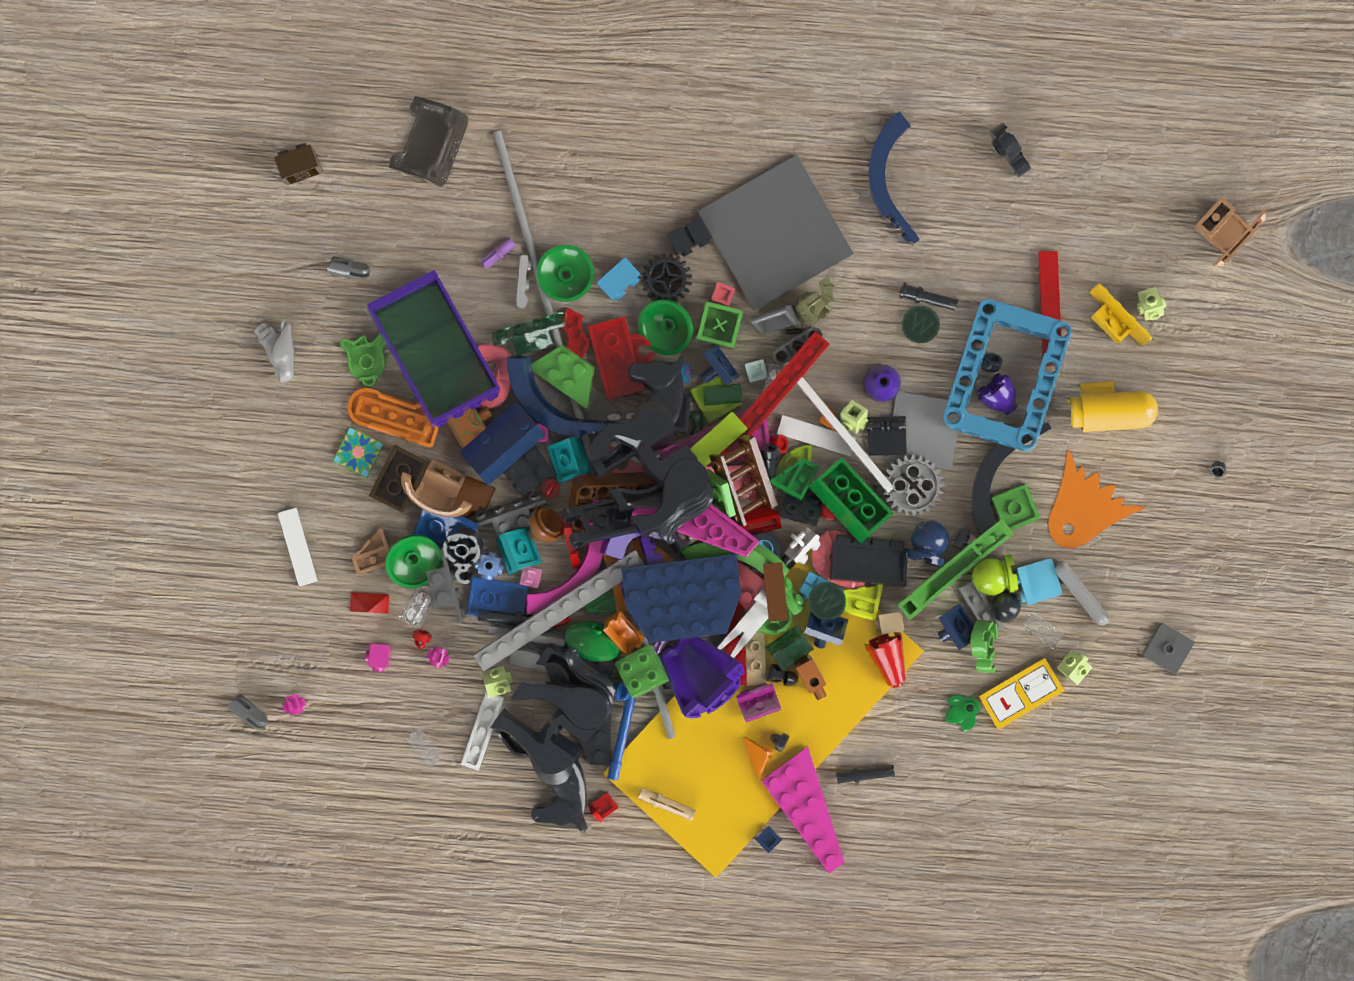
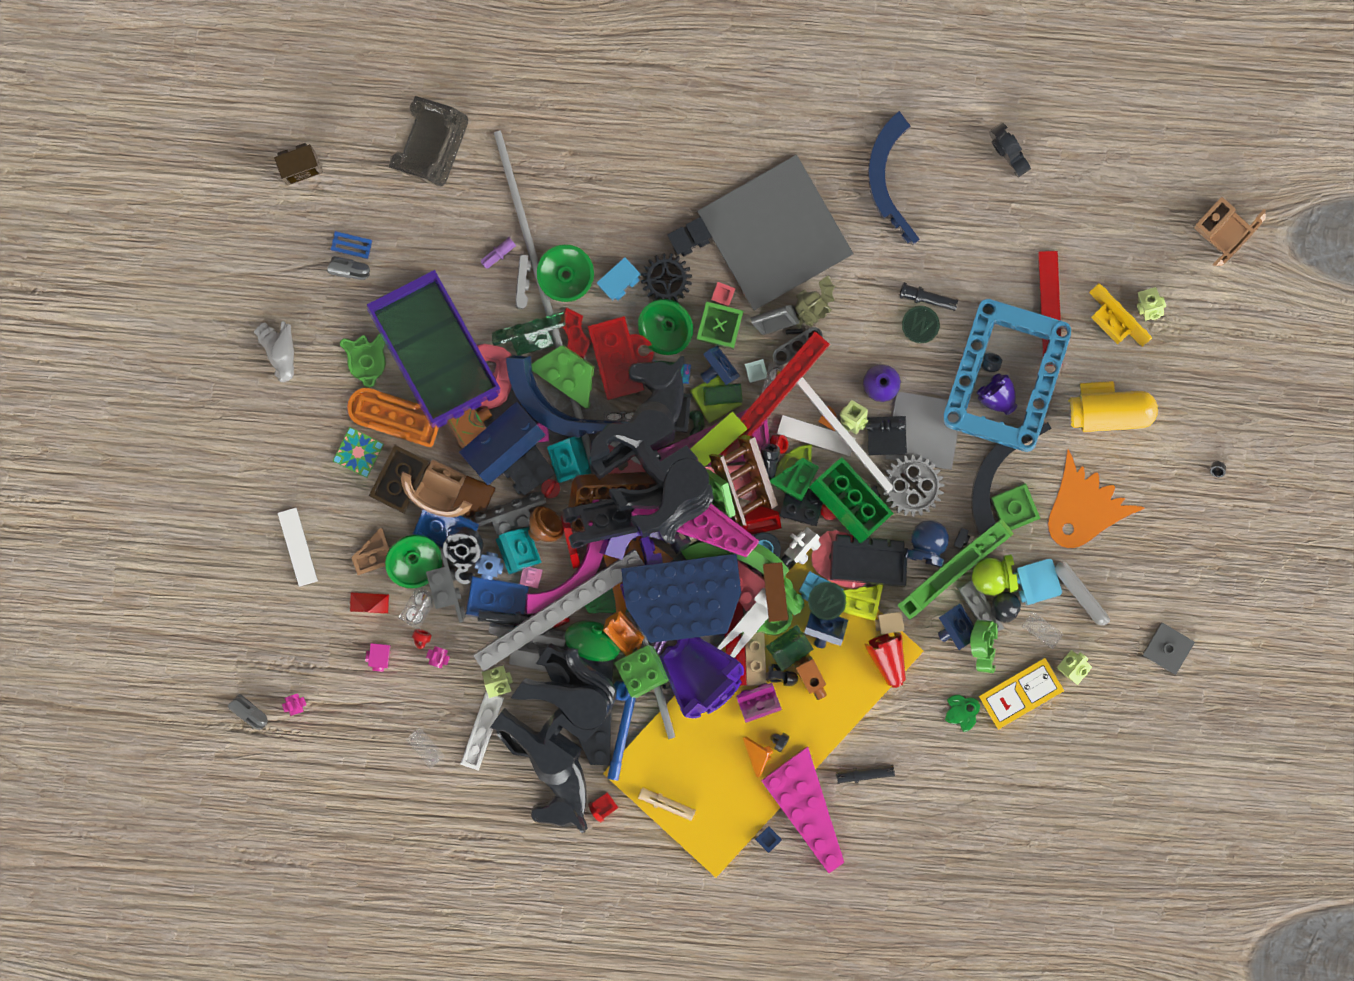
(335, 241): none -> blue tile

